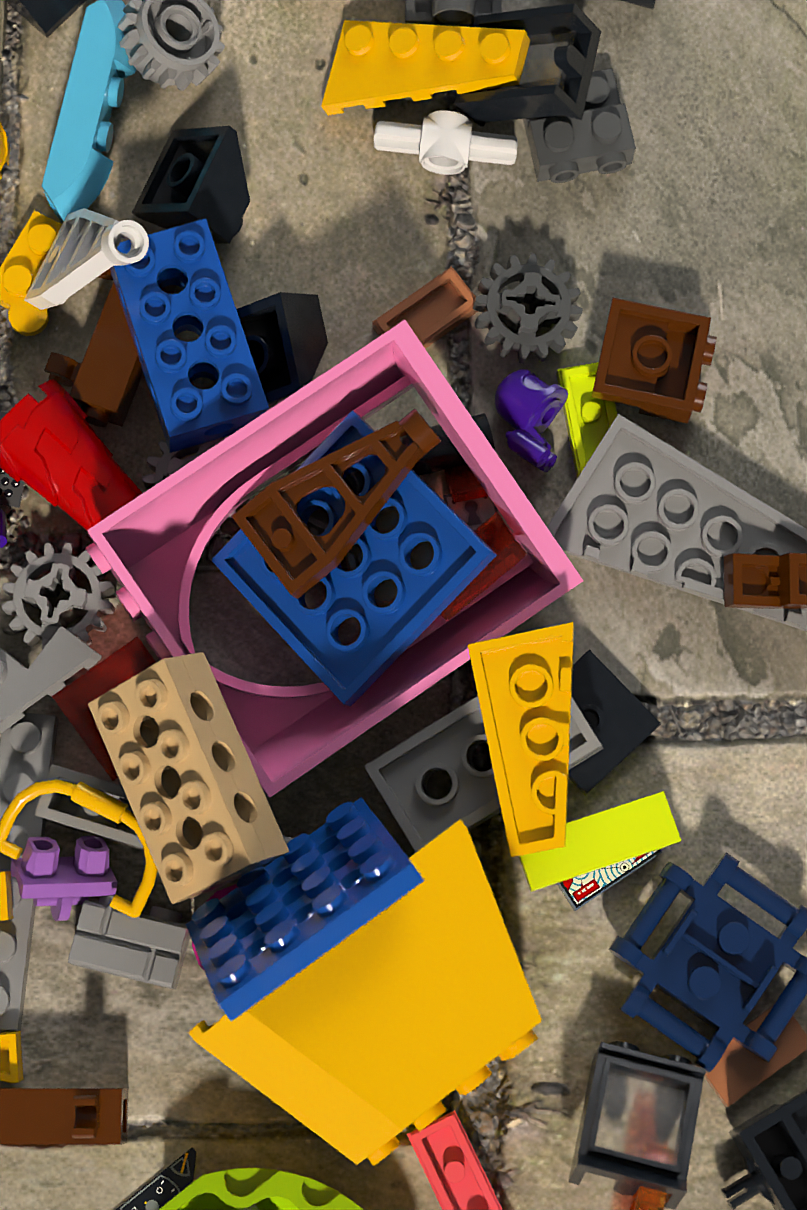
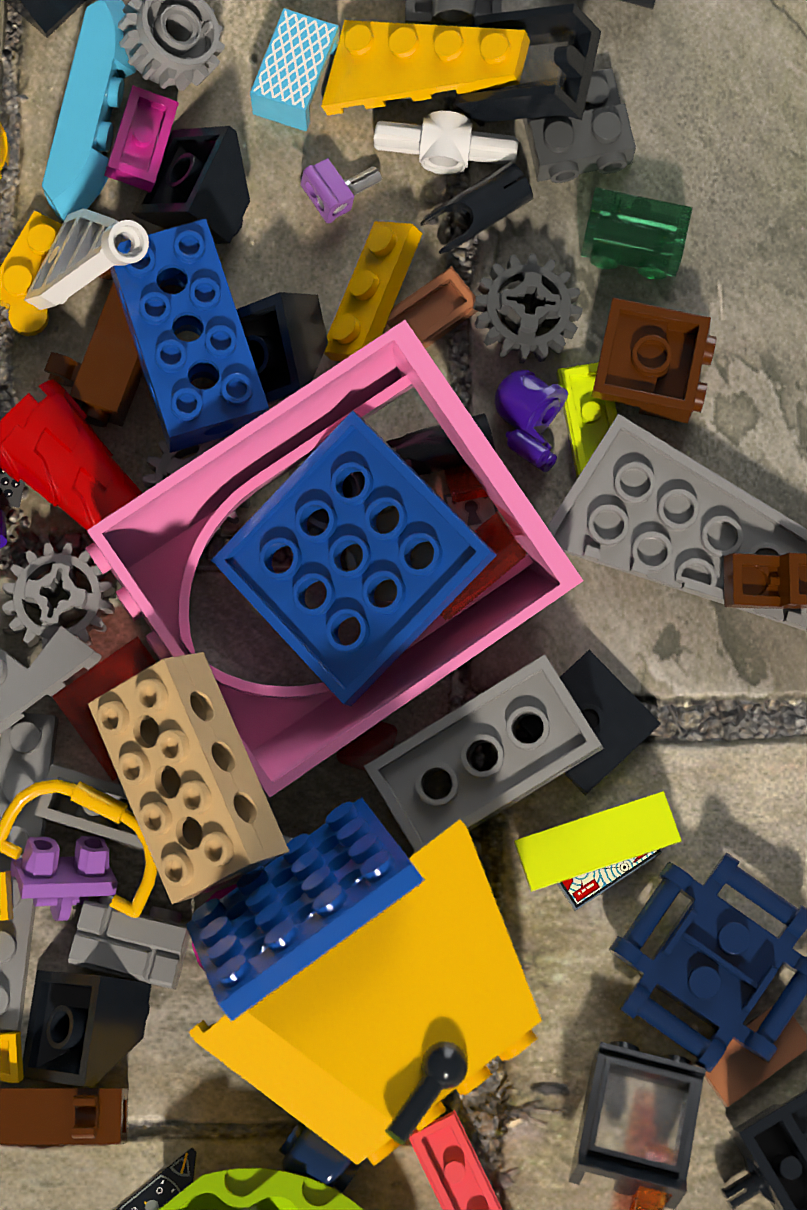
(82, 1026): none -> black slope
(141, 139): none -> dark pink plate
(285, 539): reddish brown plate -> none
(293, 68): none -> medium azure panel
(315, 1158): none -> dark blue head
(330, 192): none -> medium lavender piece
(368, 746): none -> piece
(372, 288): none -> yellow plate
(442, 1068): none -> black bar
(486, 202): none -> black piece
(526, 720): yellow wing -> none
(635, 233): none -> clear green brick

